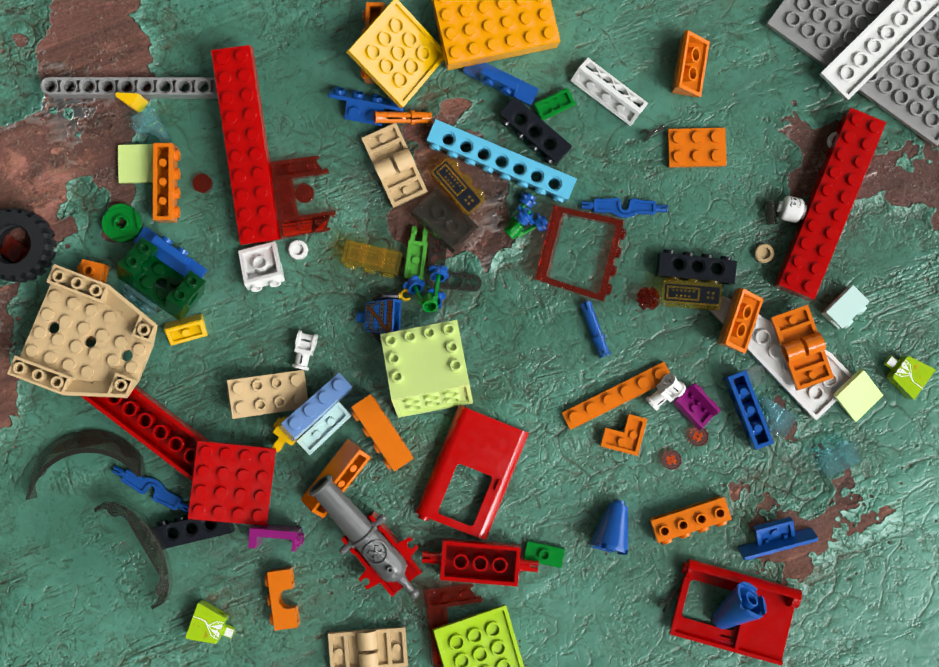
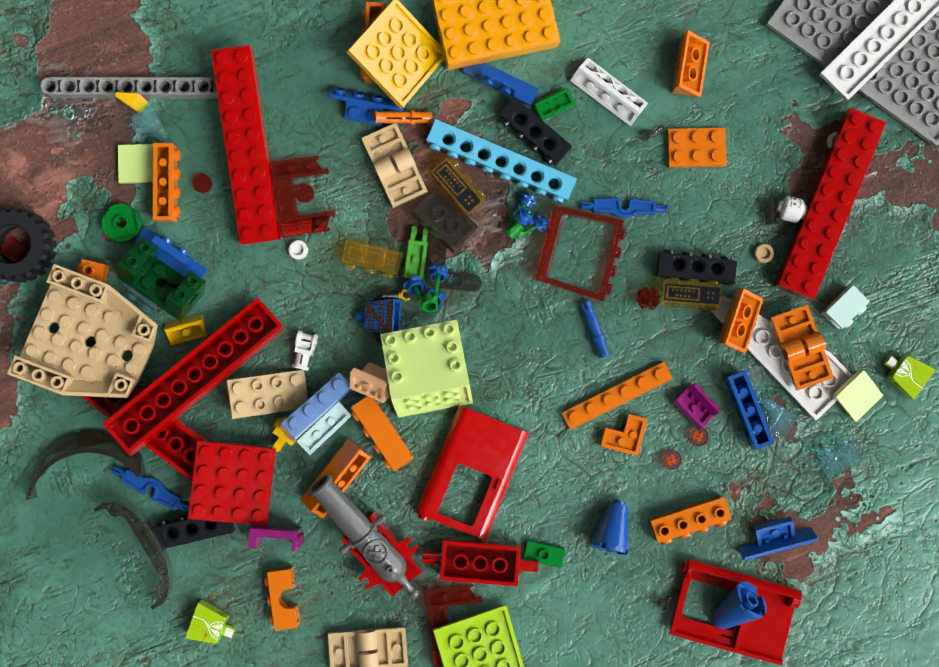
(193, 377): none -> red brick
(261, 266): white plate -> none
(371, 382): none -> light nougat bracket
(666, 391): white connector -> none

